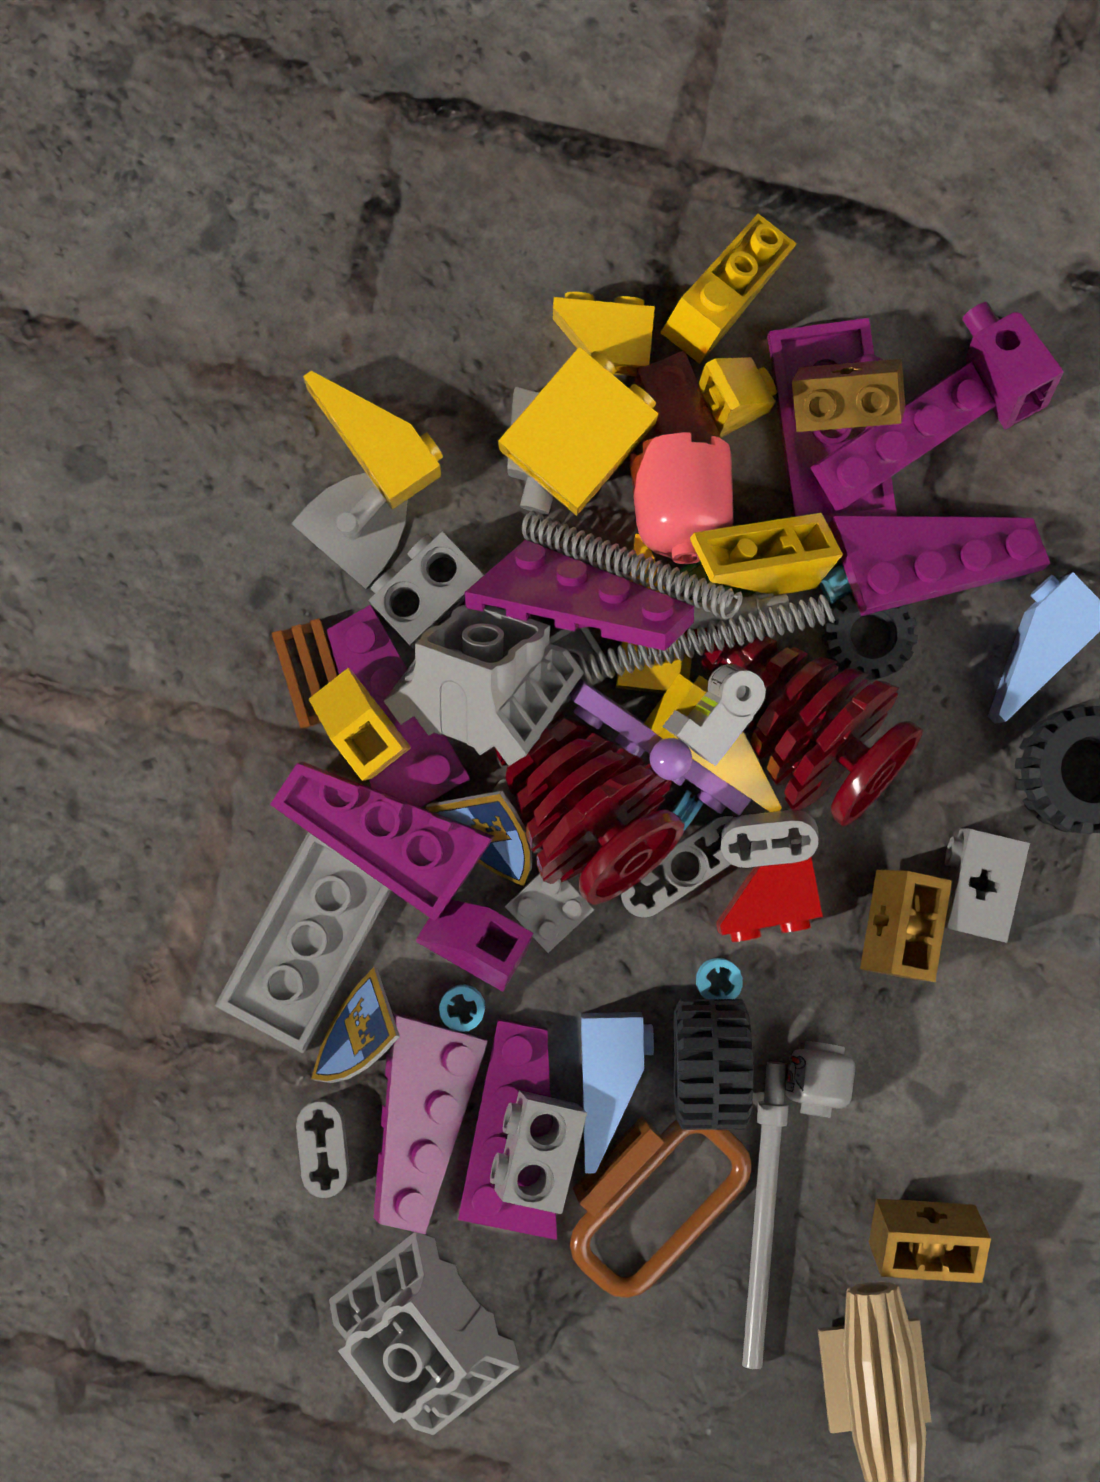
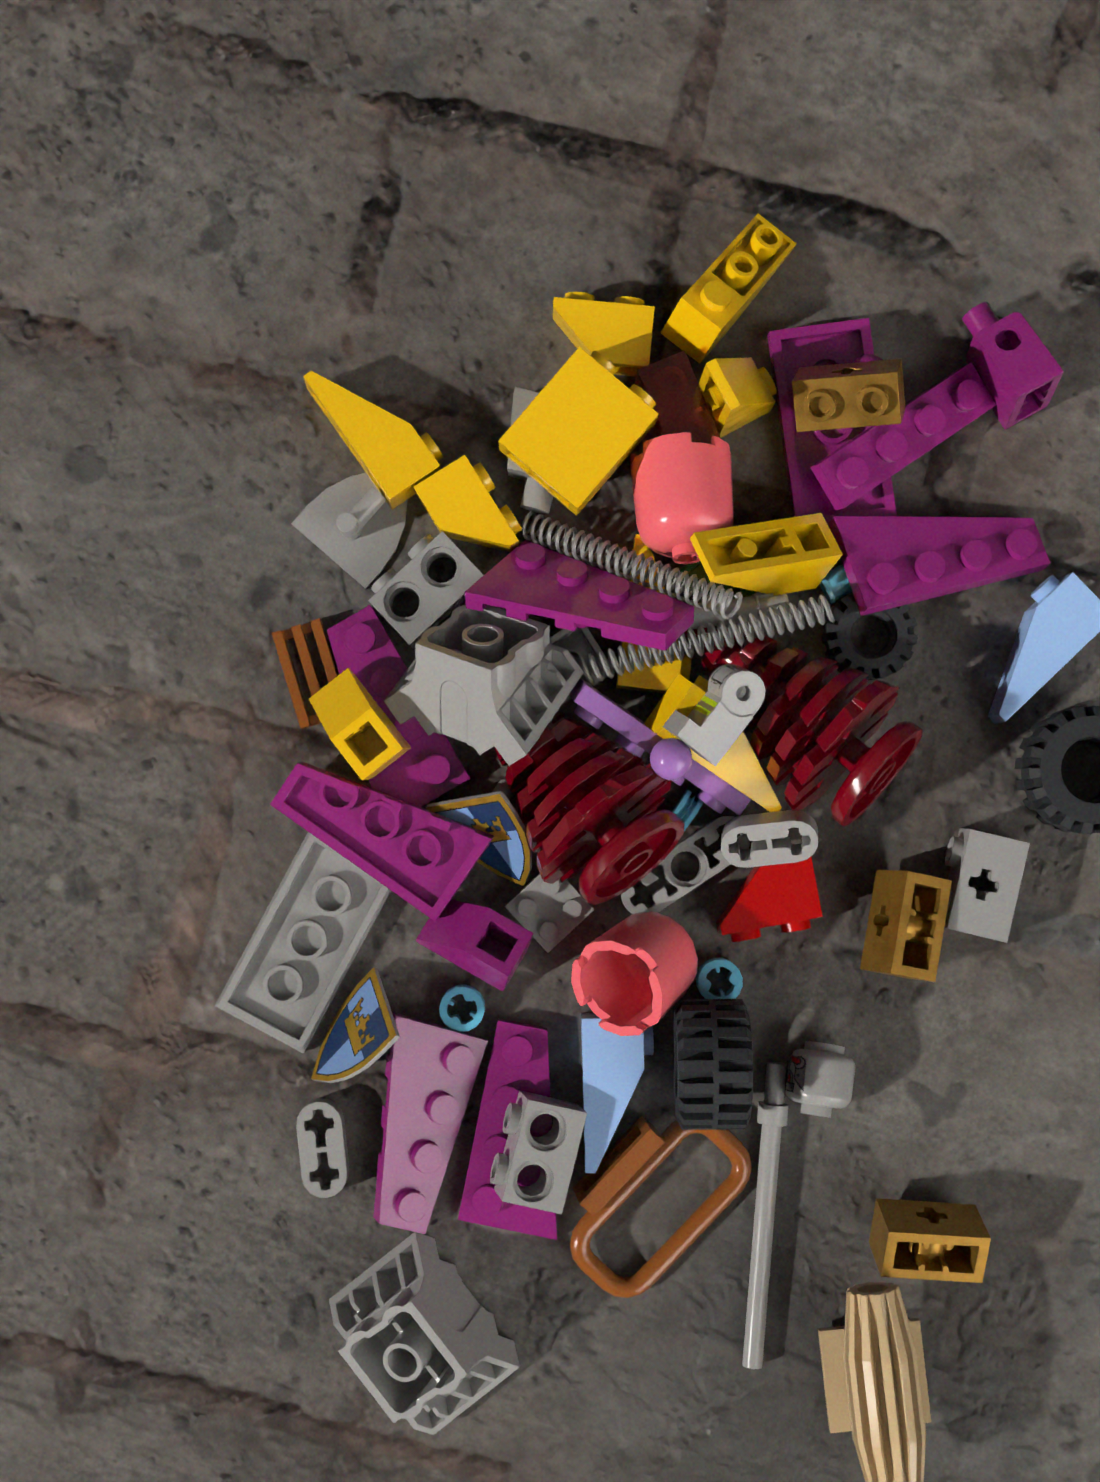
(464, 509): none -> yellow slope
(635, 972): none -> coral cylinder

